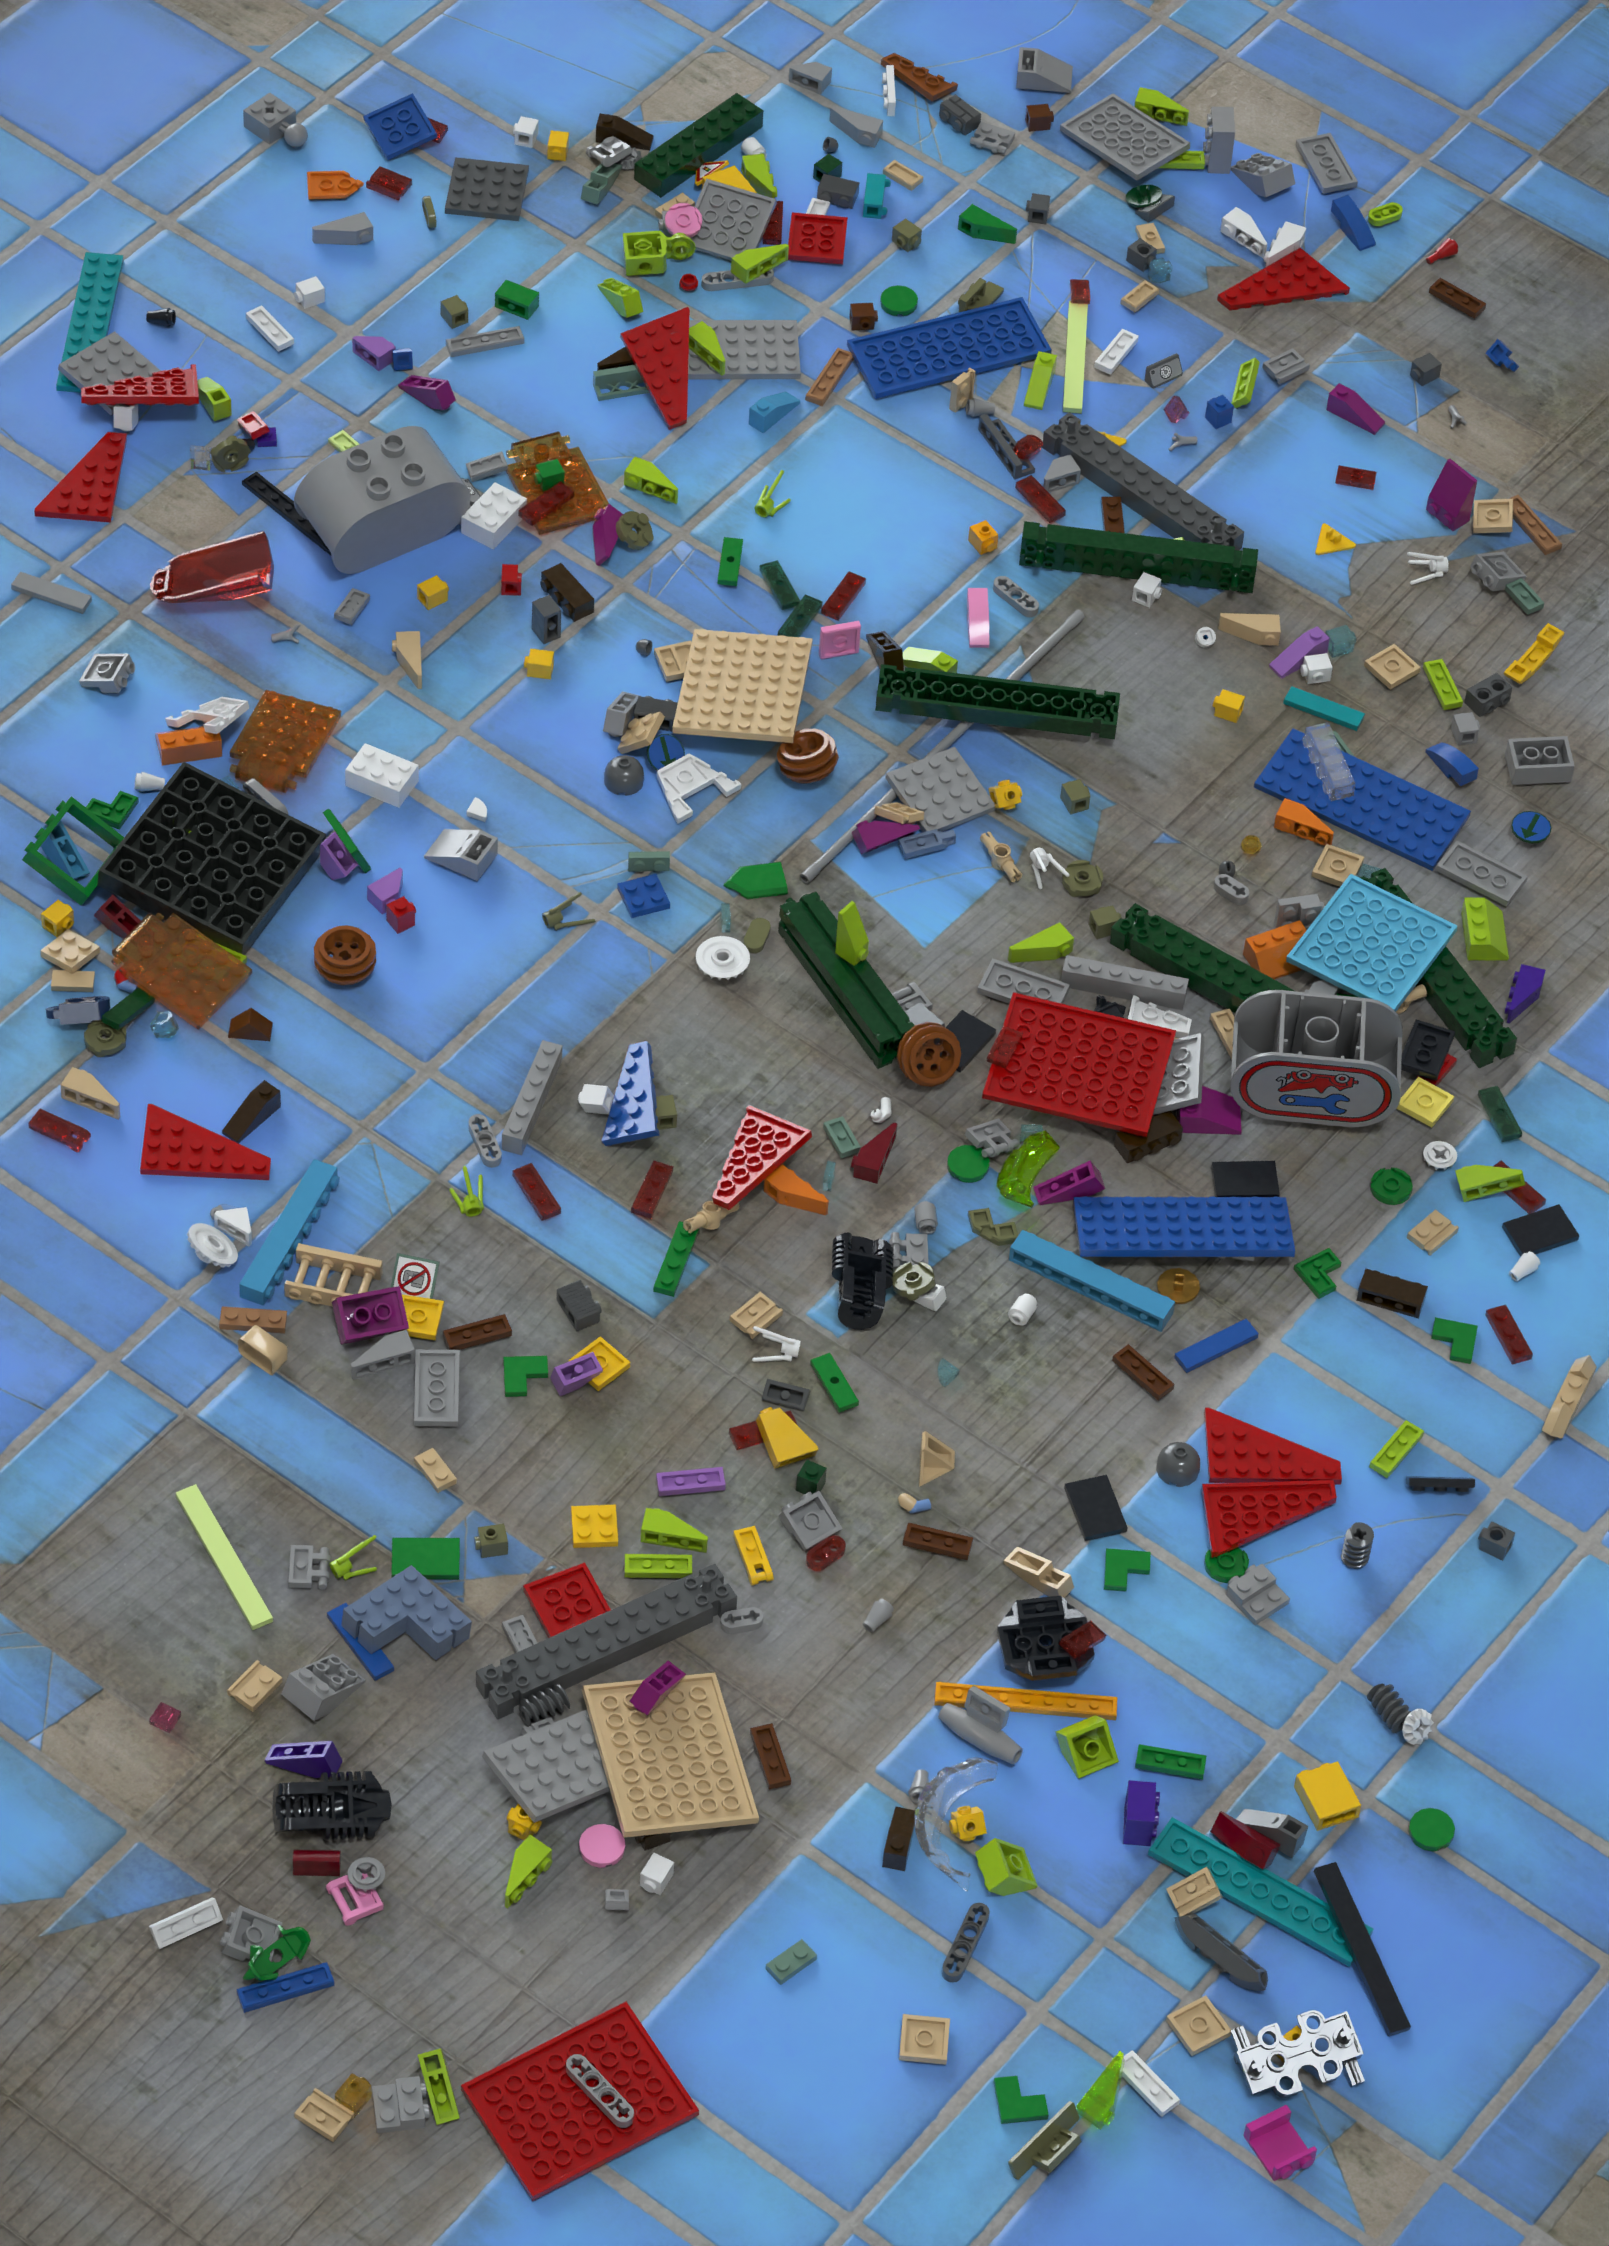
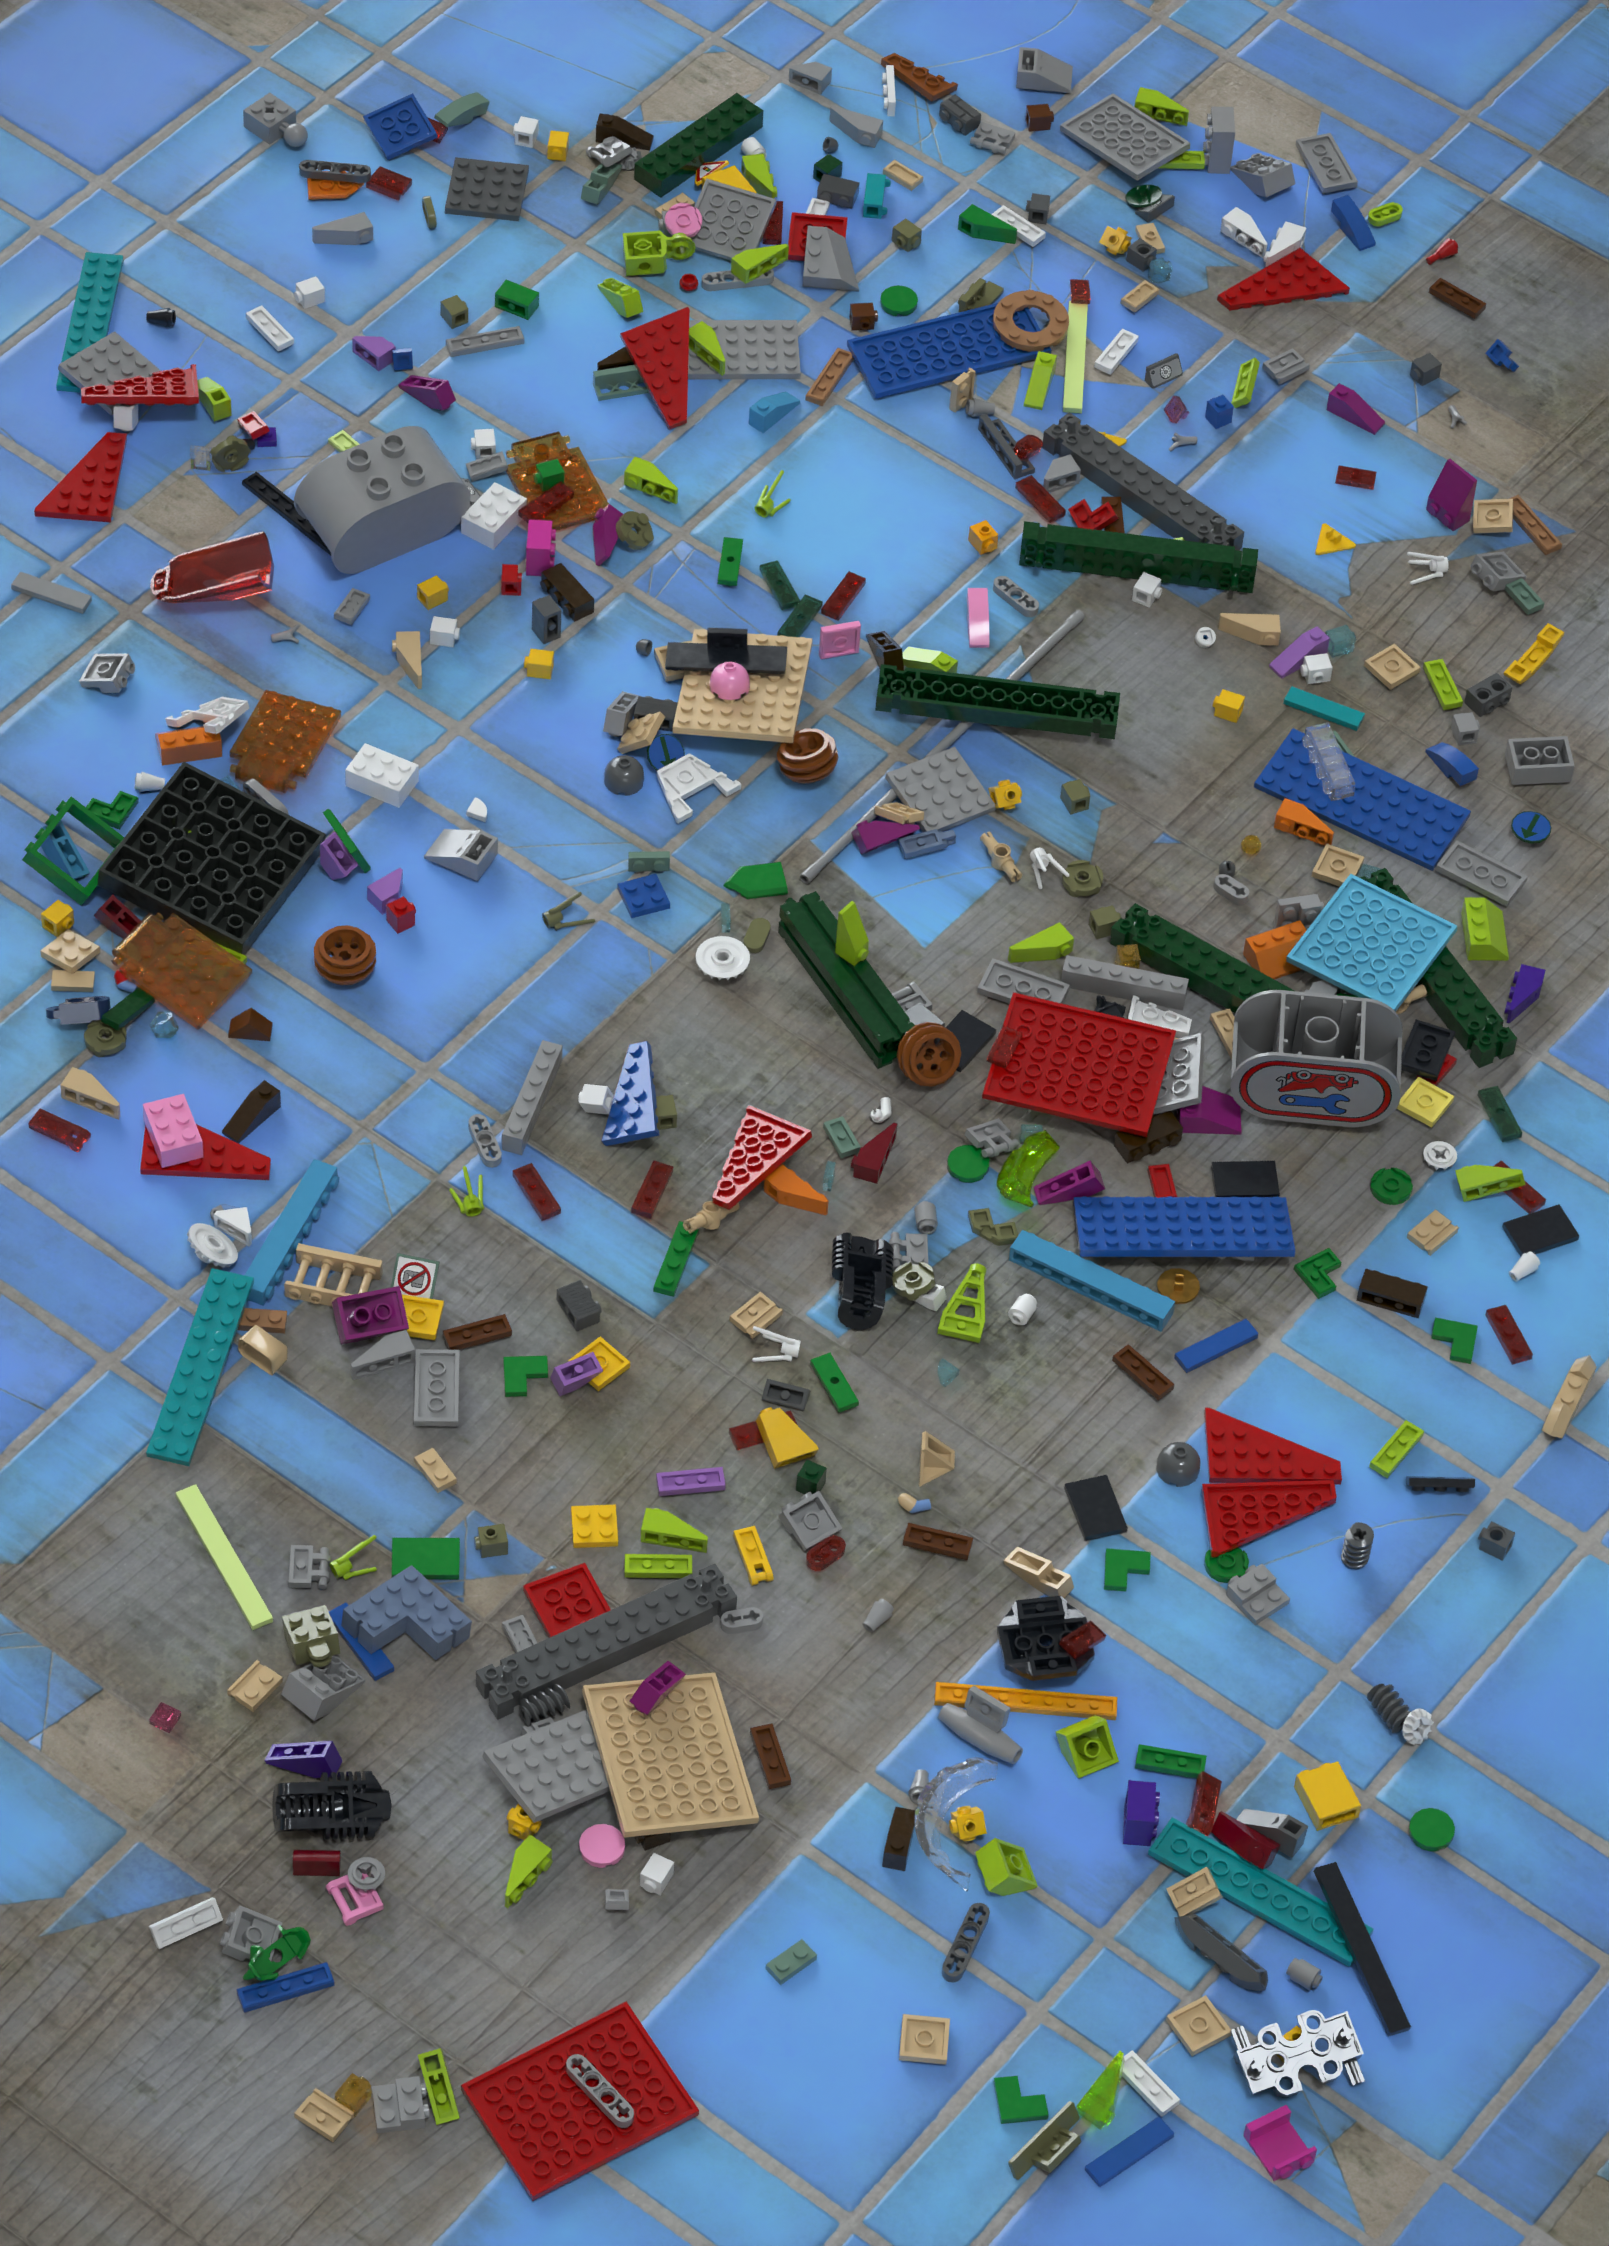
(173, 1130): none -> bright pink brick
(200, 1367): none -> teal plate
(311, 1636): none -> olive brick
(361, 174): none -> dark grey beam
(444, 631): none -> white brick
(462, 110): none -> sand green slope
(483, 443): none -> white brick
(540, 547): none -> dark pink brick
(726, 646): none -> black bracket
(729, 681): none -> bright pink cylinder
(828, 261): none -> light grey wedge
(961, 1326): none -> lime plate
(1025, 230): none -> white plate
(1025, 340): none -> medium nougat plate
(1093, 520): none -> red plate
(1115, 240): none -> yellow brick
(1127, 956): none -> clear yellow brick
(1129, 2151): none -> blue tile
(1161, 1181): none -> red tile
(1204, 1803): none -> clear red plate
(1304, 1973): none -> light grey brick

